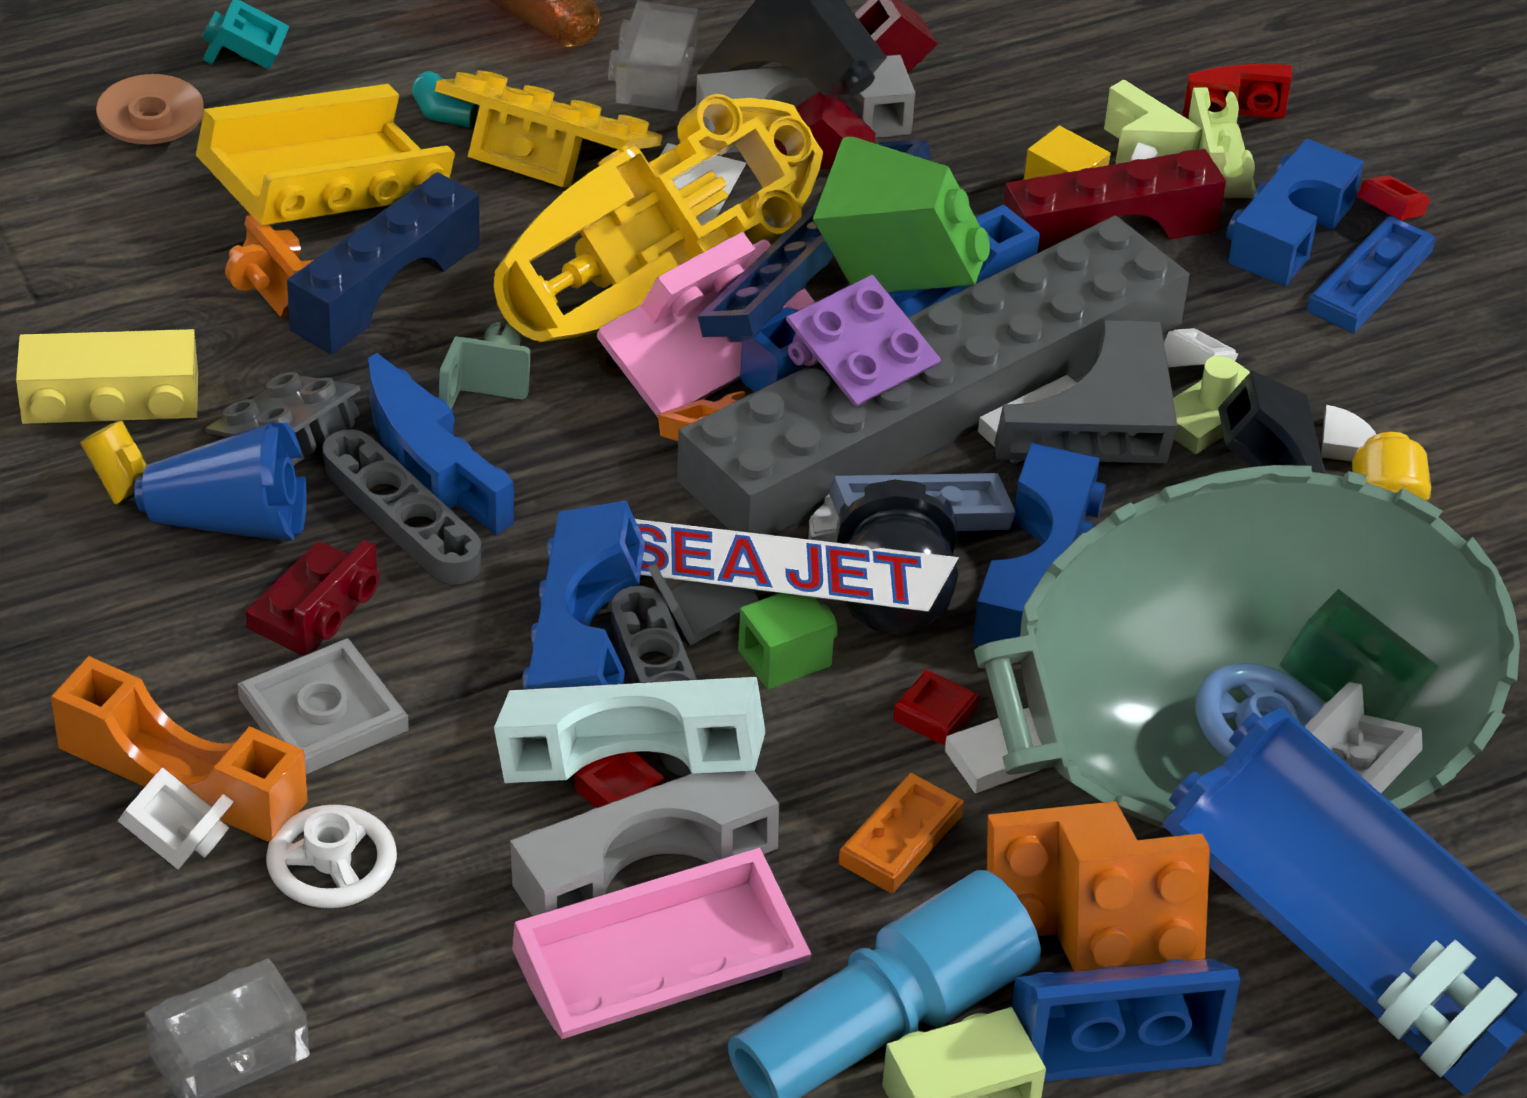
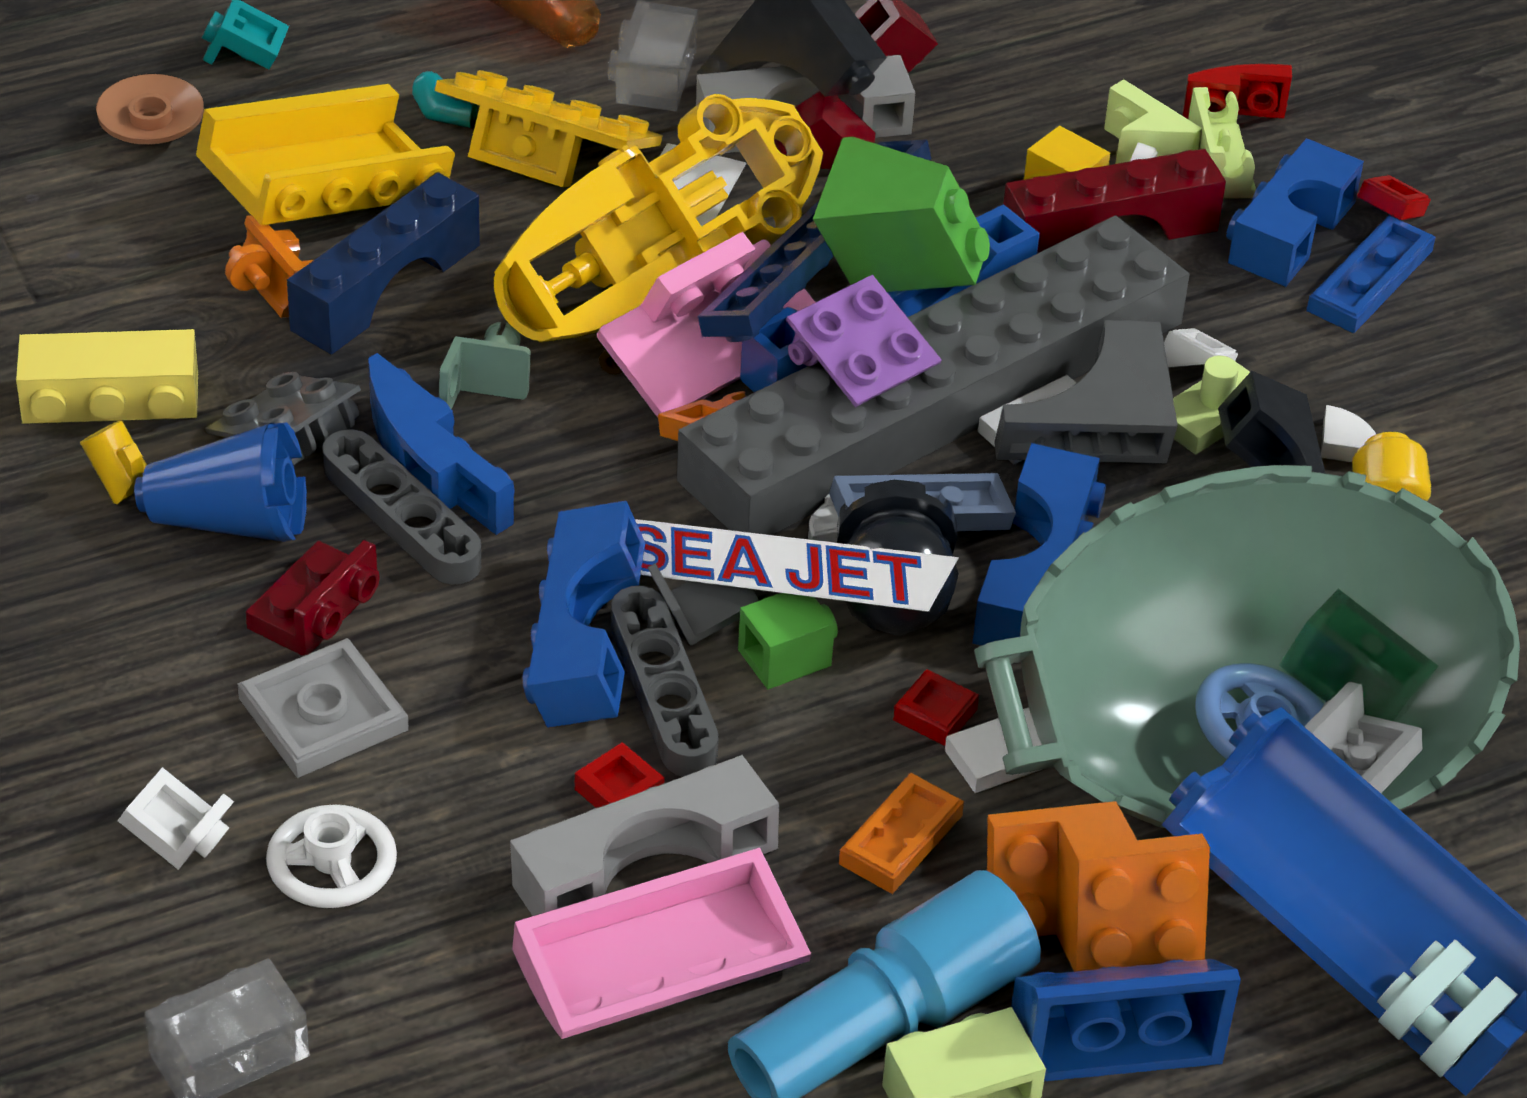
(119, 727): orange arch -> none
(560, 730): light aqua arch -> none

